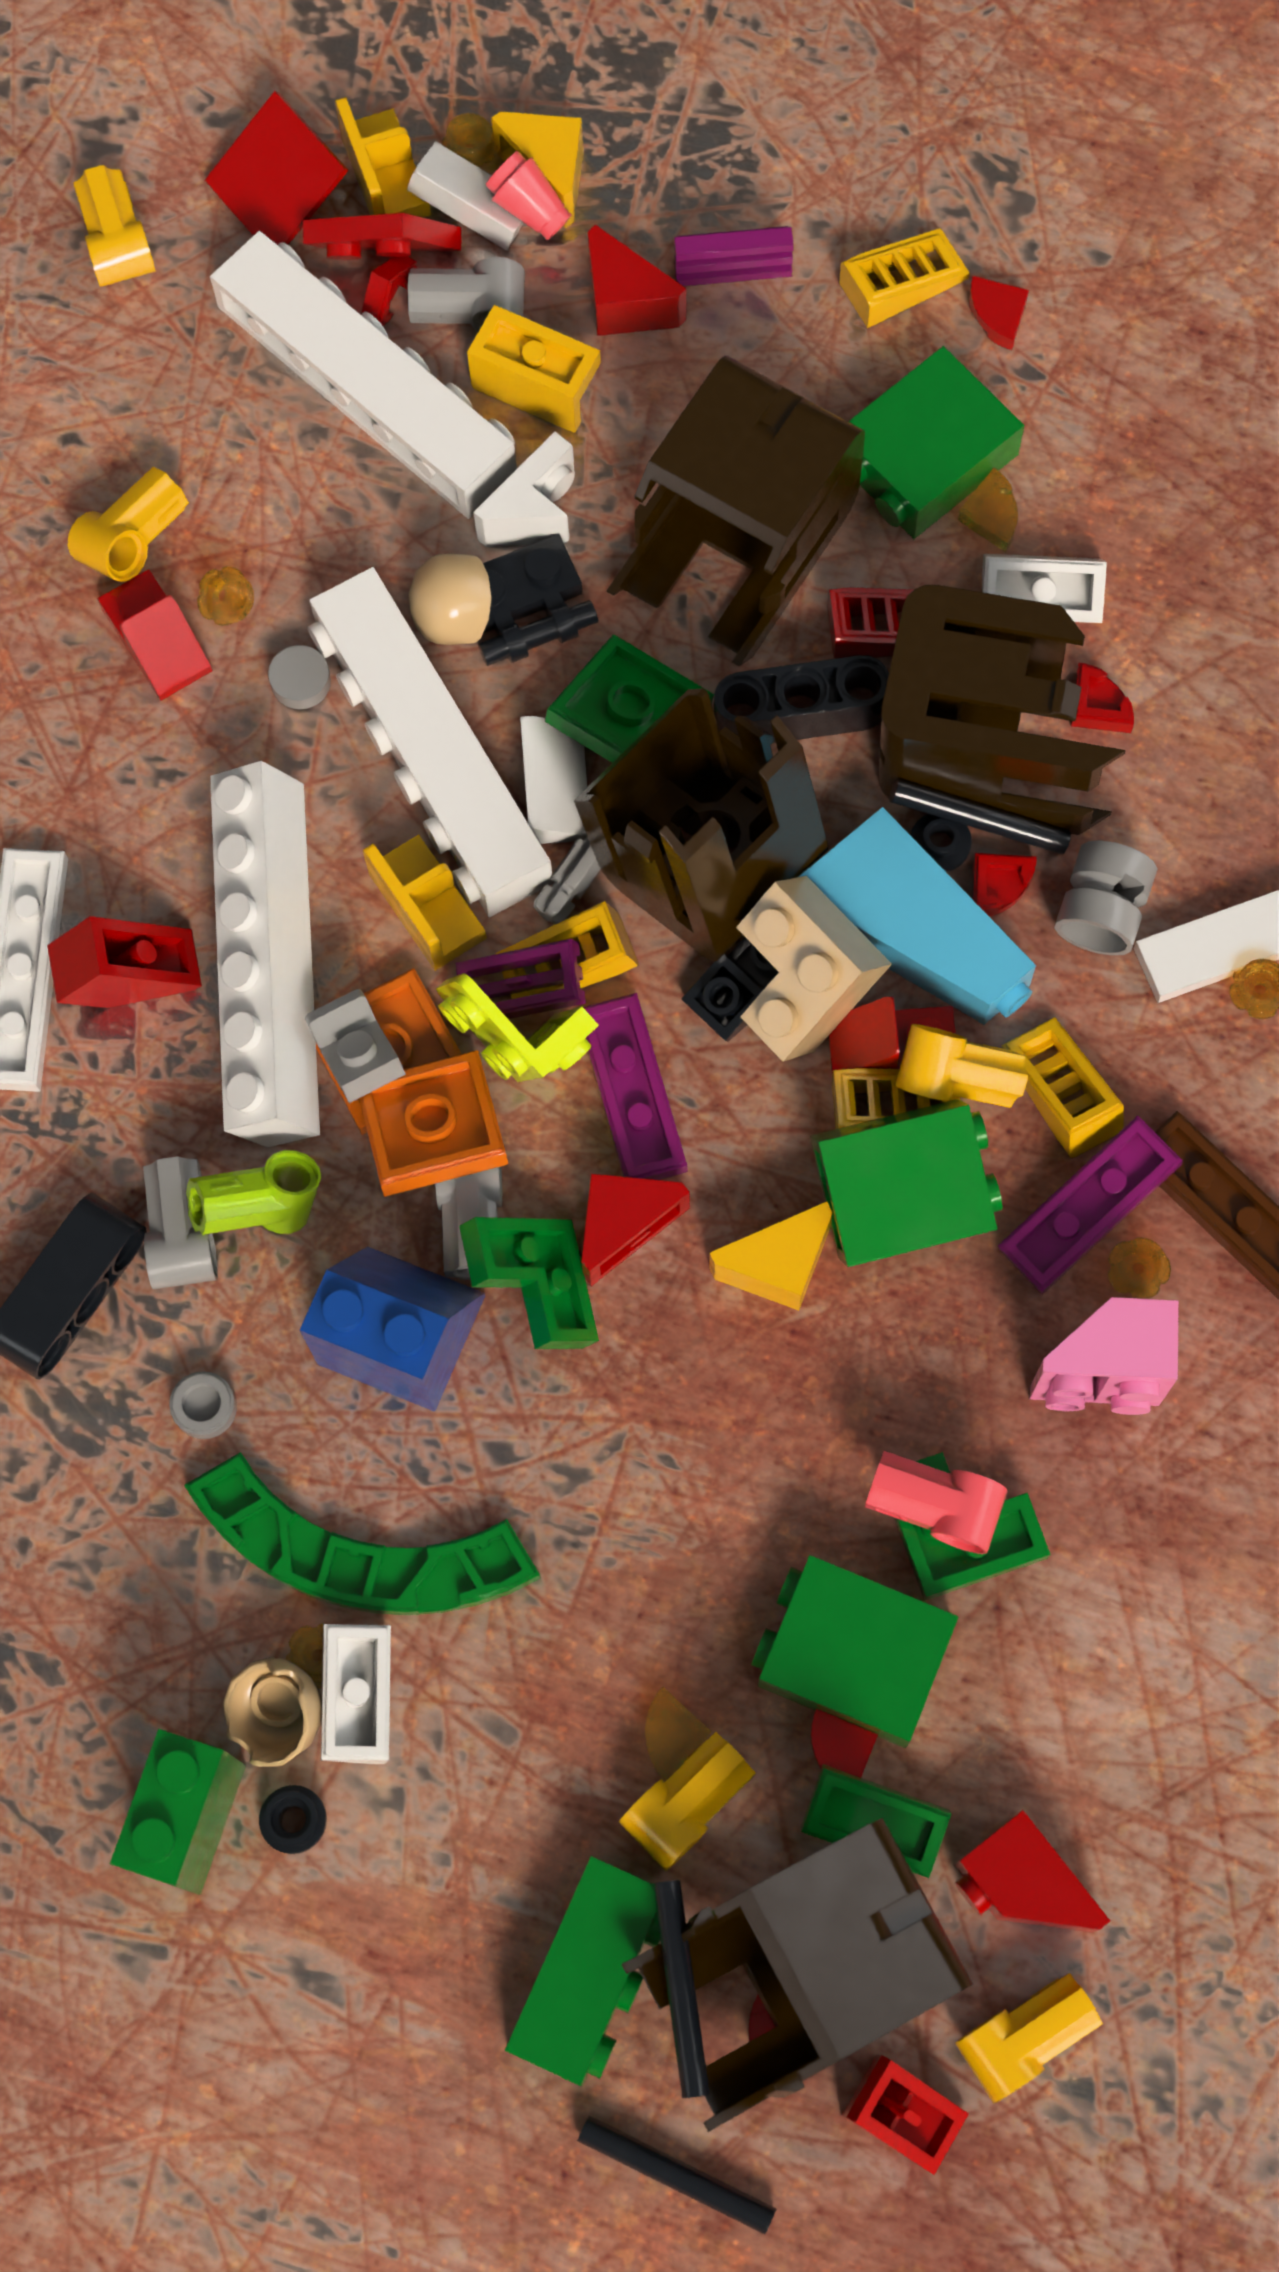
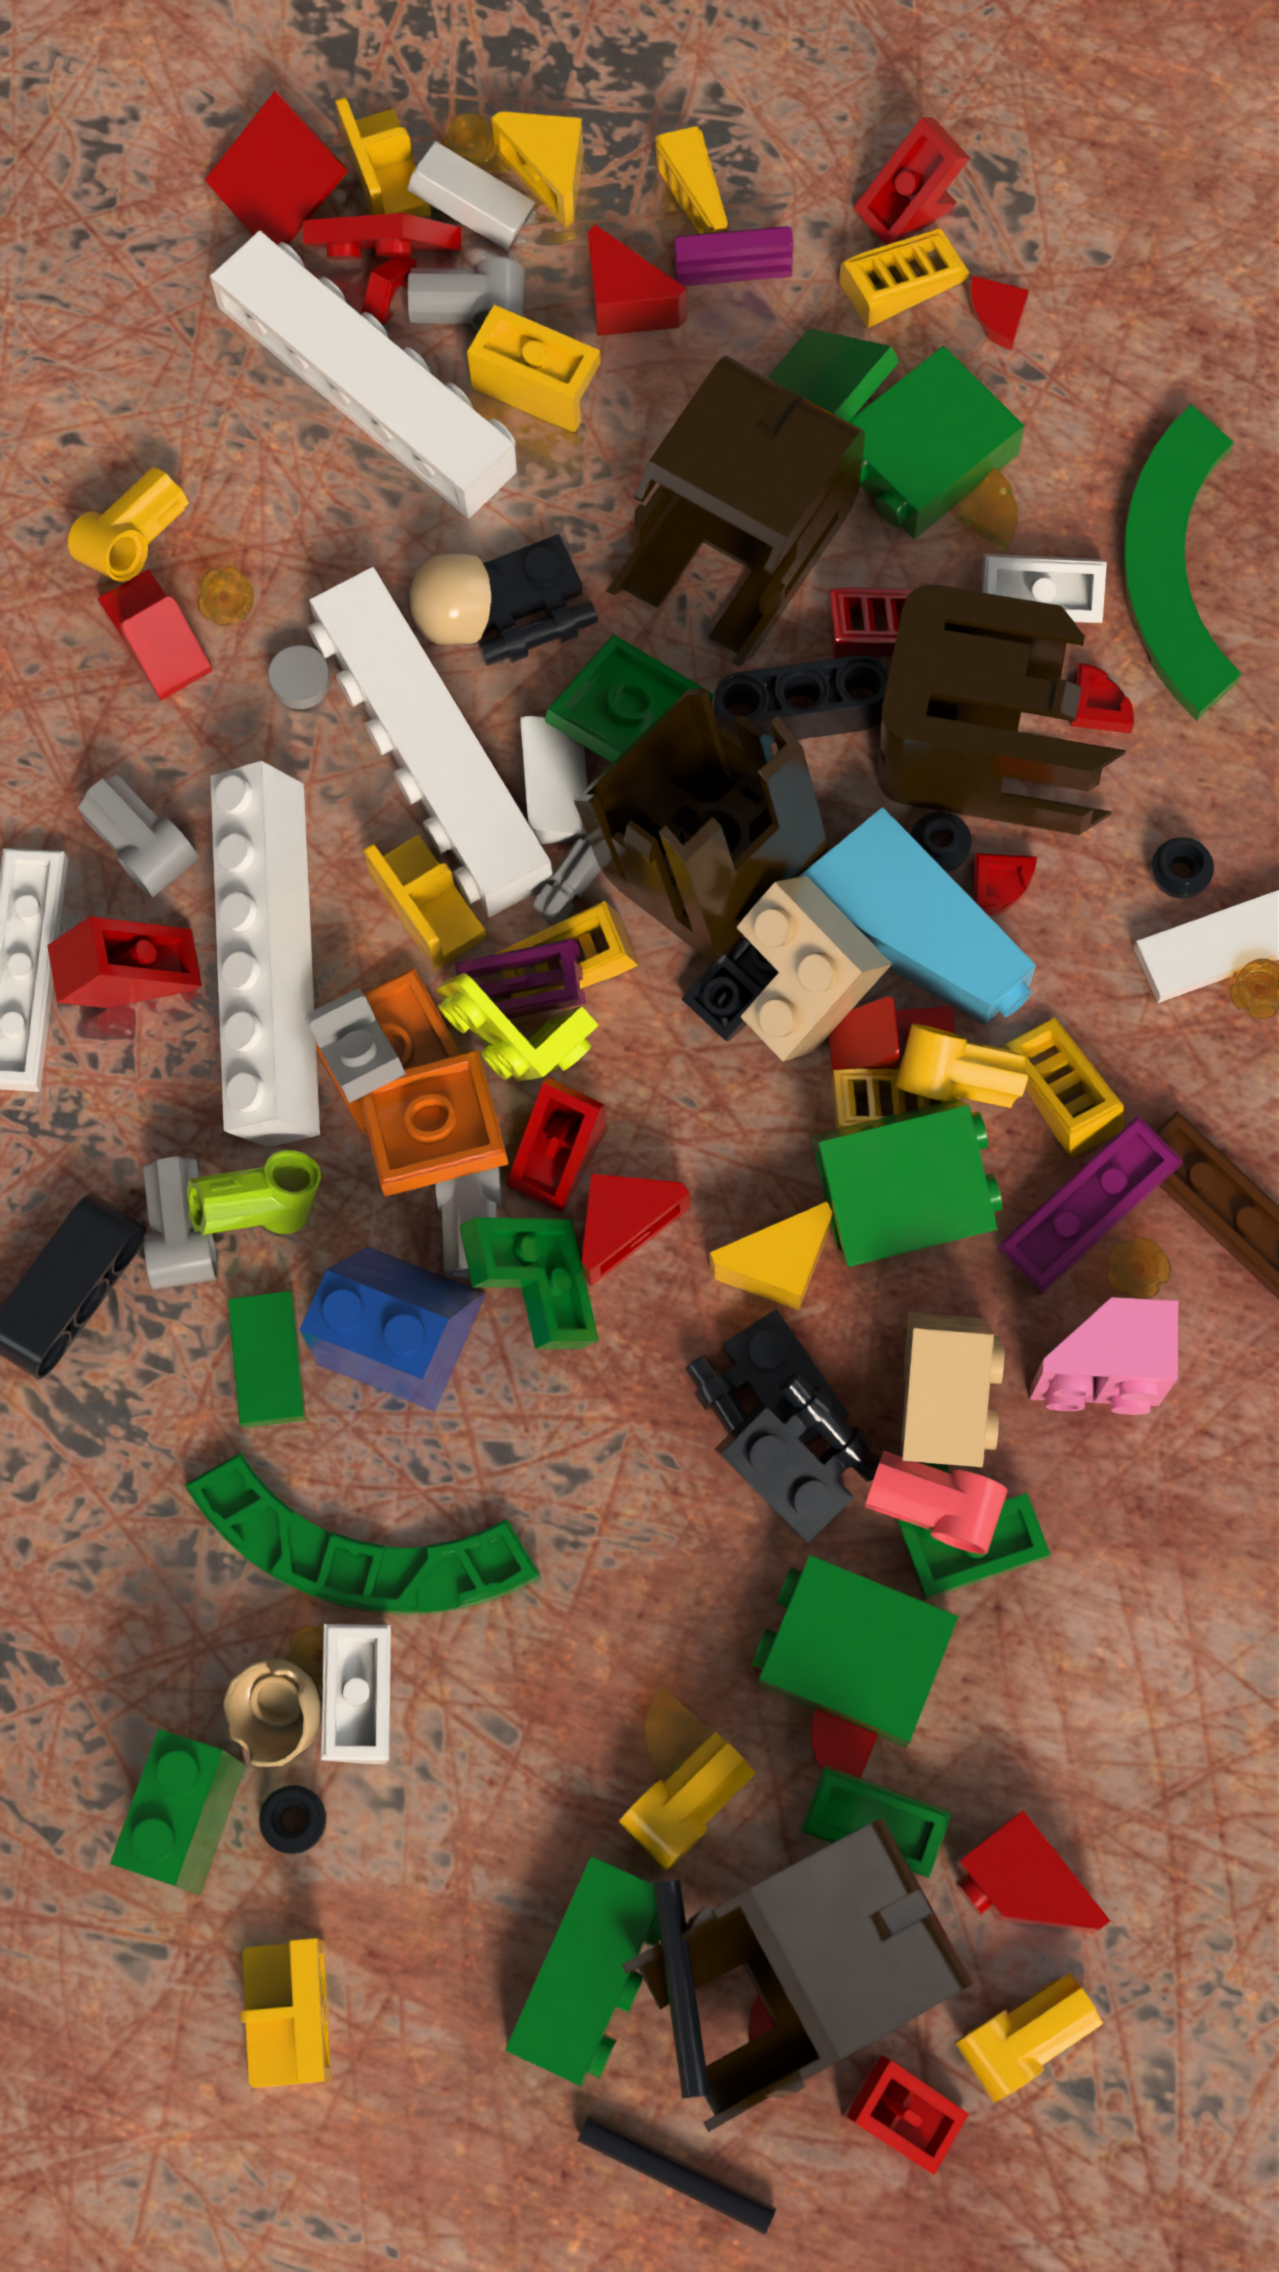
(114, 237): yellow piece -> none
(145, 846): none -> light grey piece
(203, 1405): light grey tile -> none
(267, 1359): none -> green tile
(286, 2013): none -> yellow panel
(522, 506): white slope -> none
(528, 195): coral cone -> none
(557, 1144): none -> red slope
(633, 1091): magenta tile -> none
(690, 177): none -> yellow slope
(762, 1361): none -> black plate
(784, 1470): none -> black plate
(835, 370): none -> green tile
(913, 184): none -> red slope
(947, 1389): none -> tan brick
(979, 816): black bar -> none
(1105, 898): light grey wheel -> none
(1156, 563): none -> green tile
(1187, 852): none -> black plate

